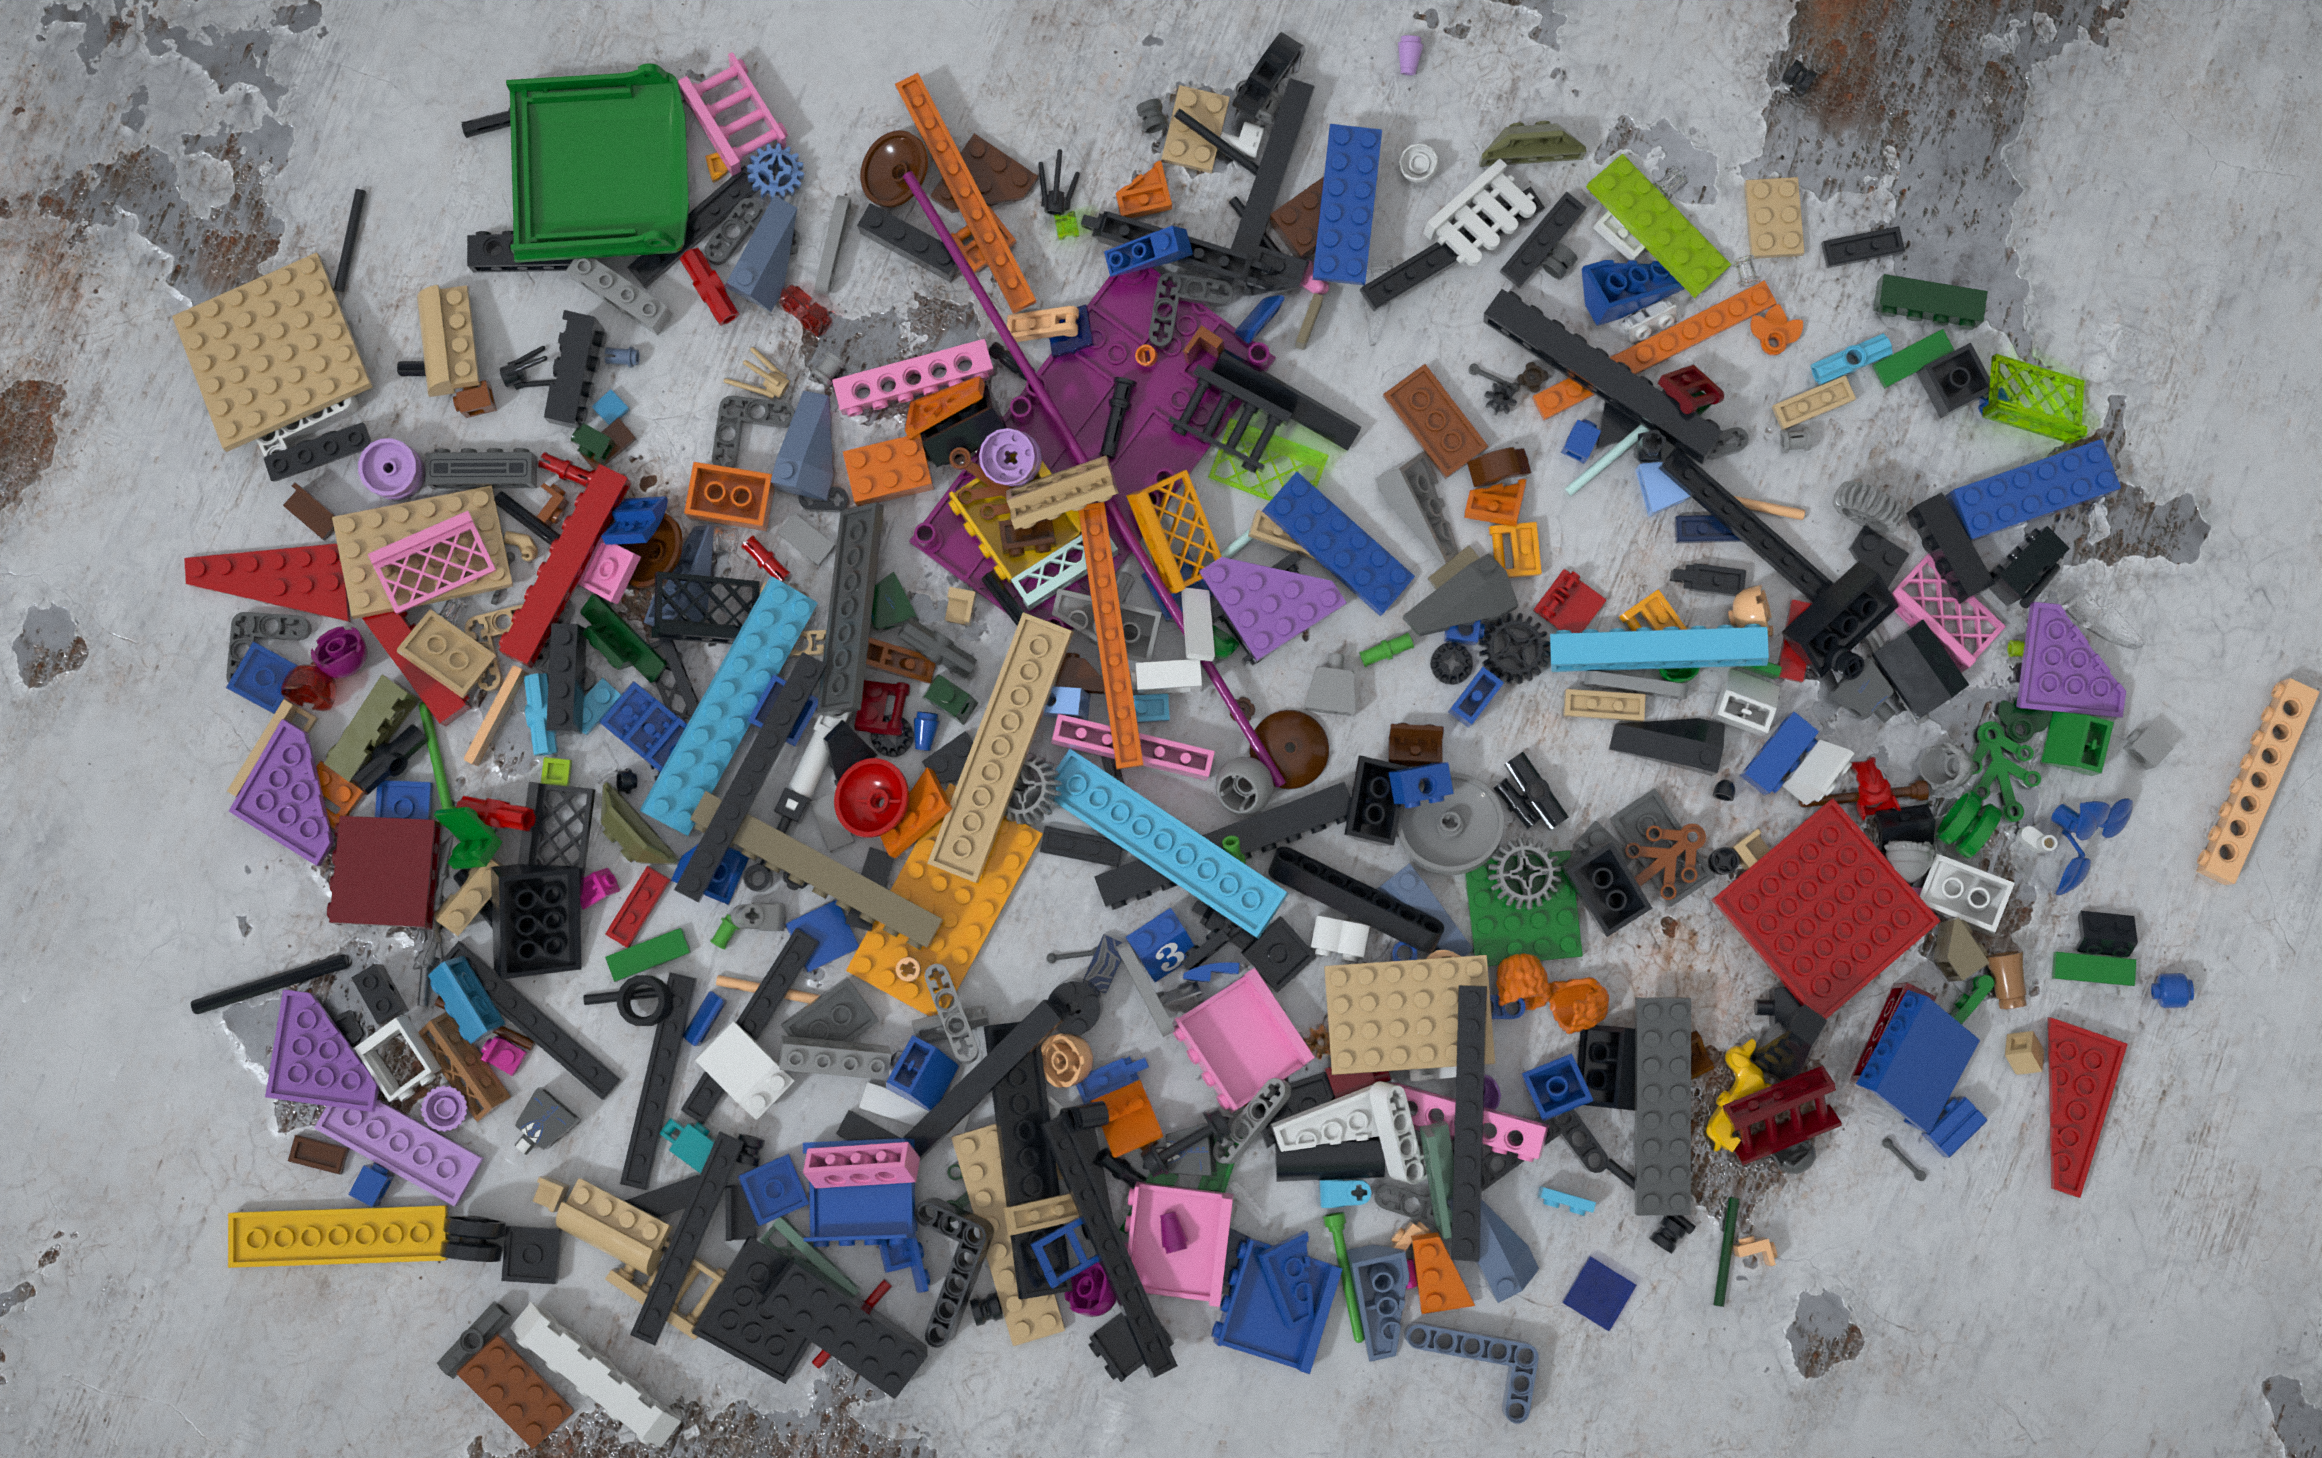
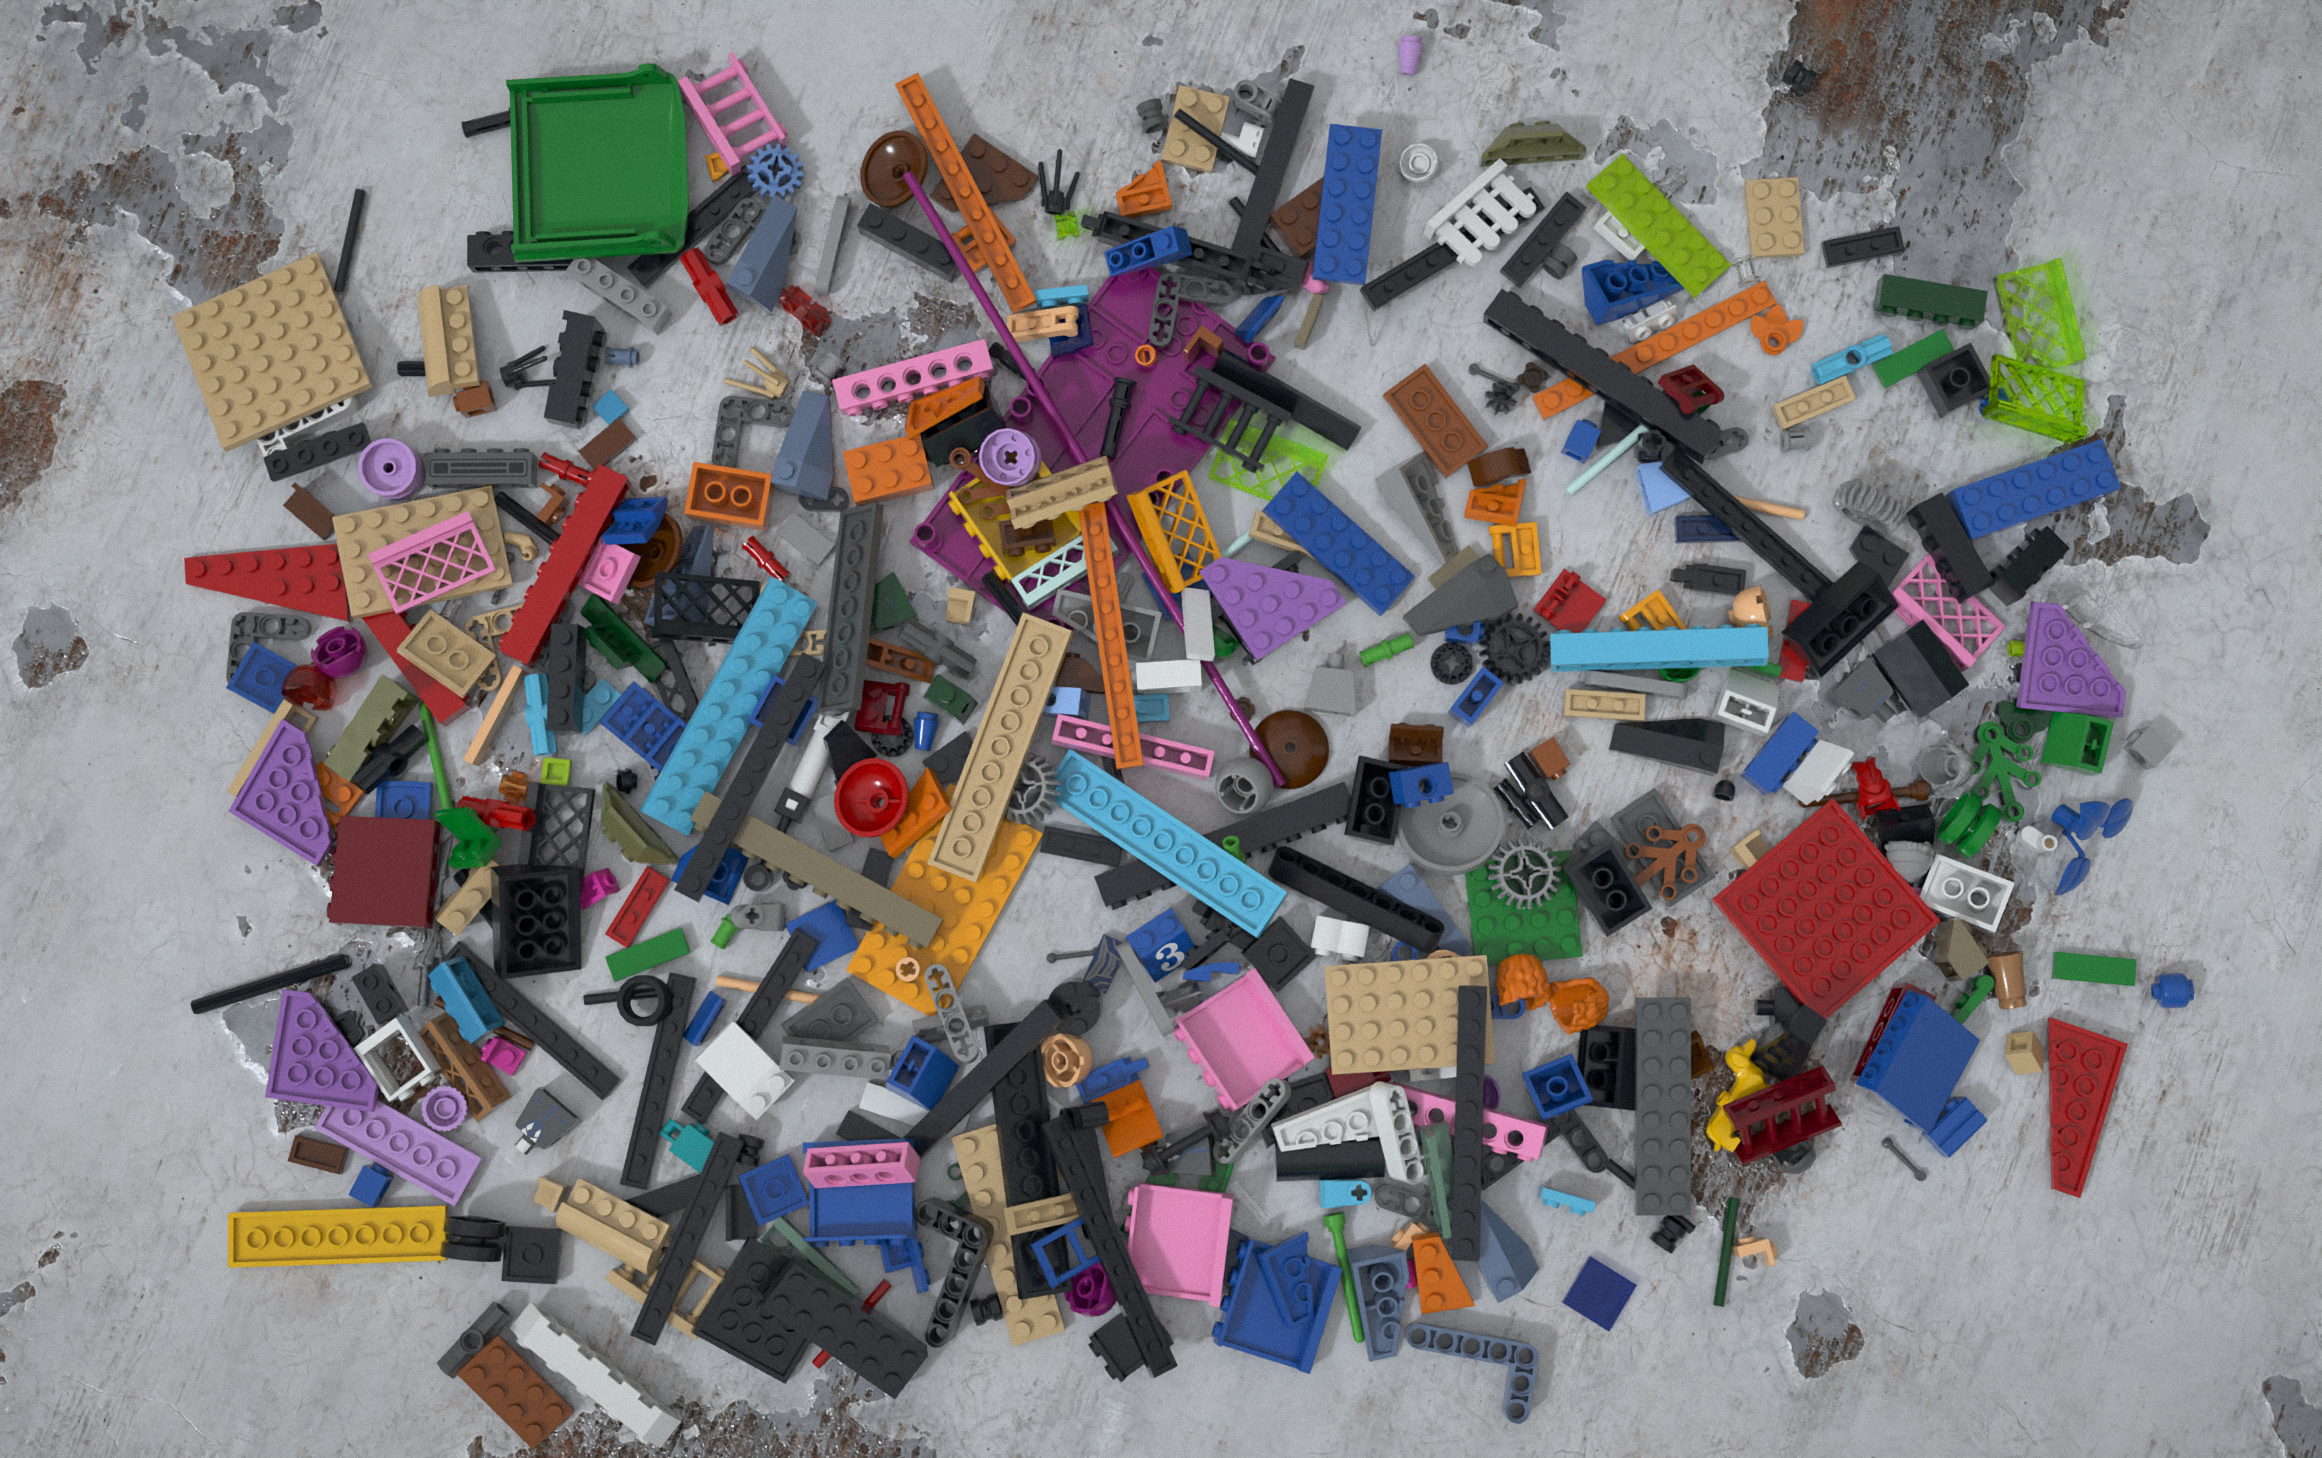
(514, 786): none -> clear orange gear
(592, 443): dark green brick -> none
(1068, 295): none -> medium azure plate
(1120, 1168): black pin -> none
(1172, 1233): magenta cone -> none
(1266, 74): black slope -> none
(1549, 759): none -> dark orange brick
(1727, 858): black wheel -> none
(1845, 662): black wheel -> none
(2036, 589): black bar -> none
(2063, 309): none -> clear neon green fence
(2106, 934): black bracket -> none
(2301, 701): light nougat brick -> none

